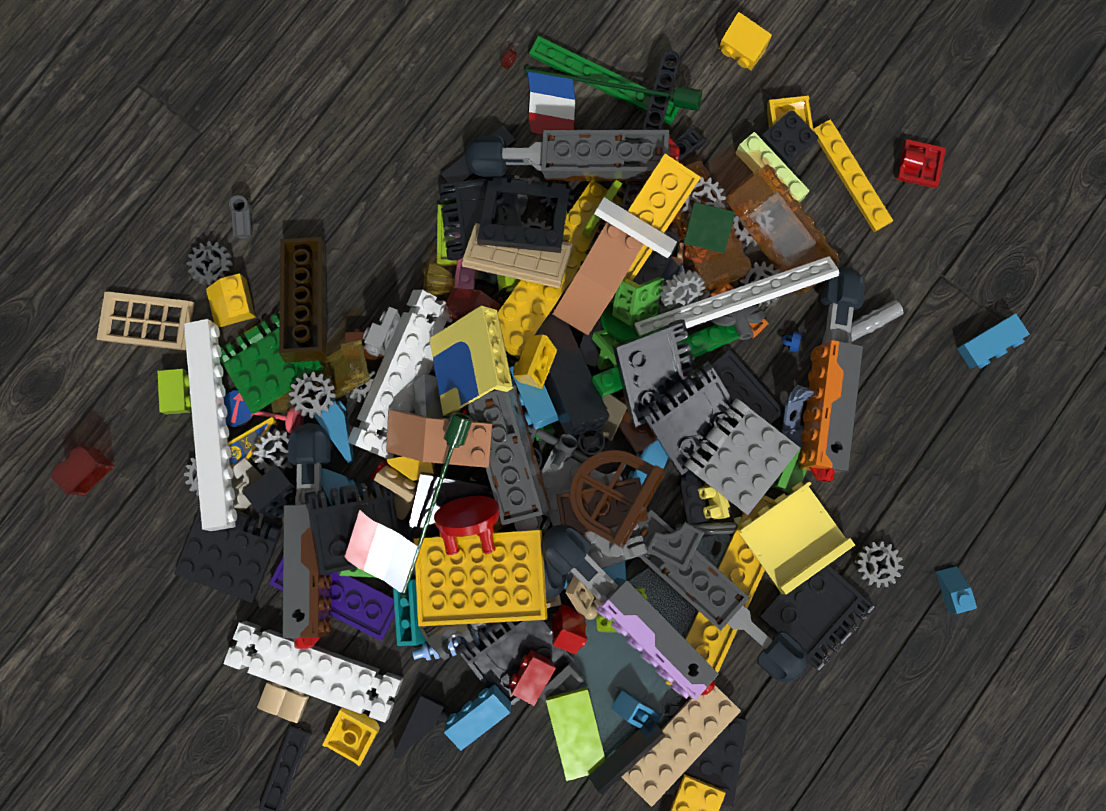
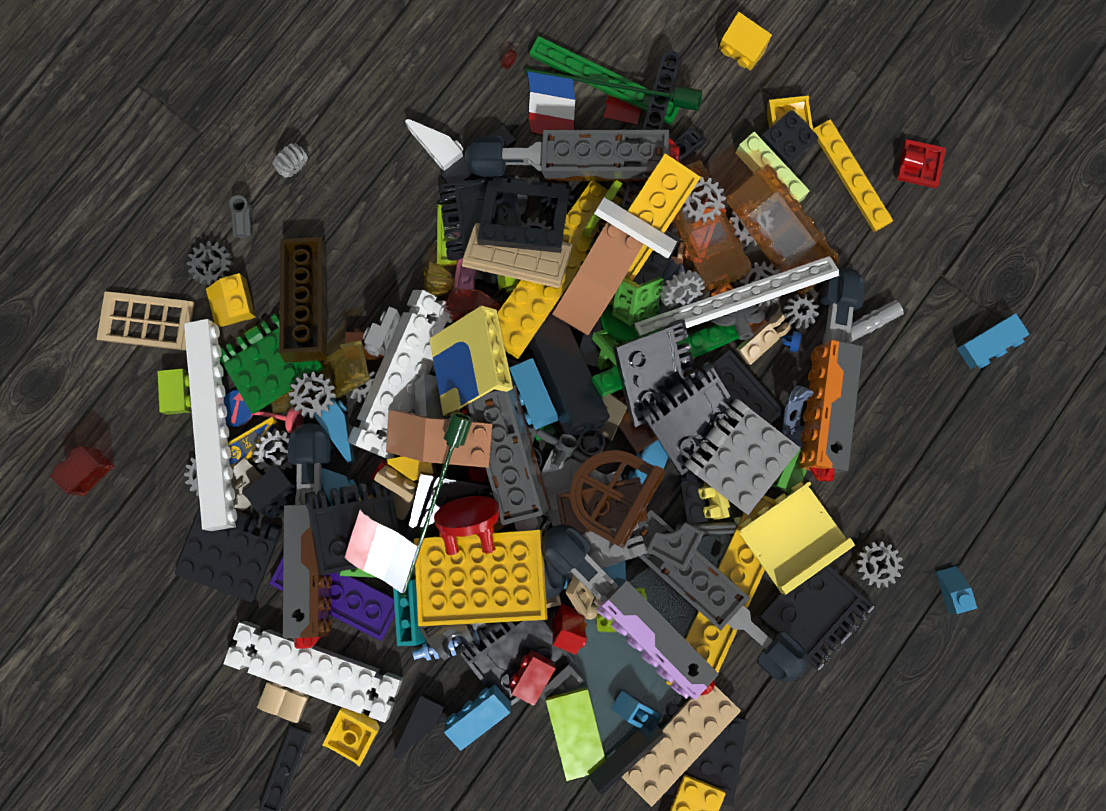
(290, 160): none -> light grey gear
(438, 145): none -> white slope
(477, 474): none -> red tile
(535, 361): yellow slope -> none
(621, 111): none -> red piece
(709, 227): dark green tile -> none
(763, 338): none -> tan hinge
(799, 319): none -> light grey gear

